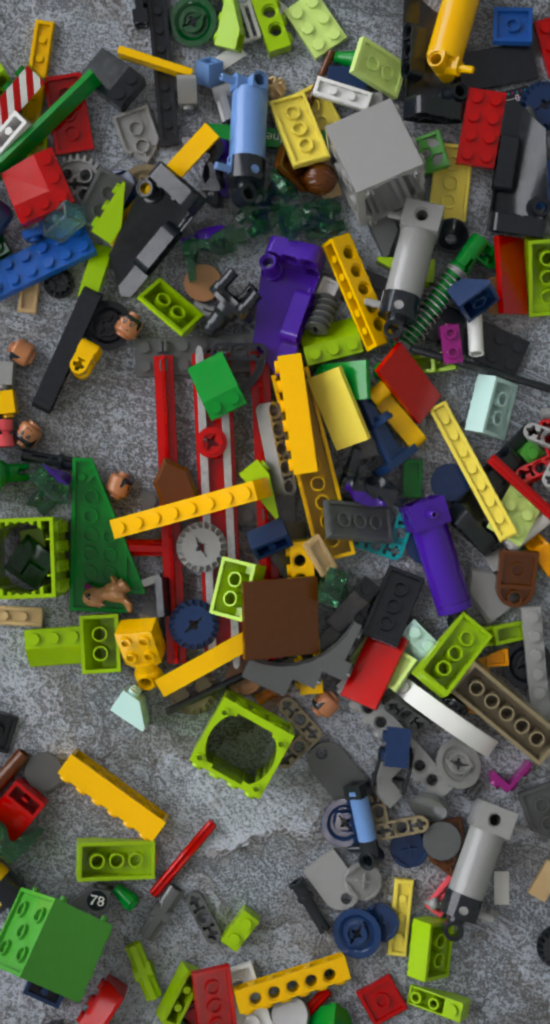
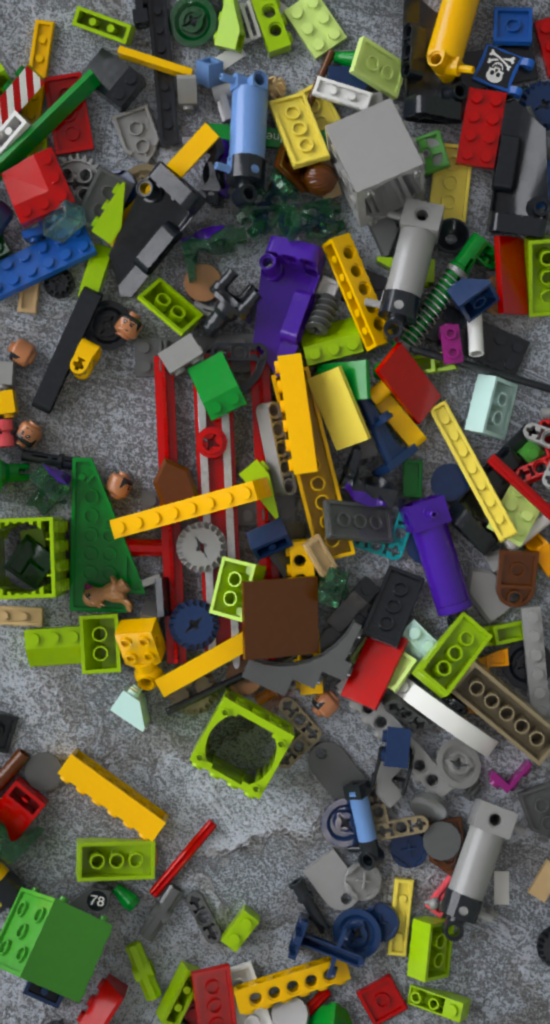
(104, 25): none -> lime brick
(181, 355): none -> light grey brick
(304, 939): none -> dark blue piece
(498, 70): none -> flag

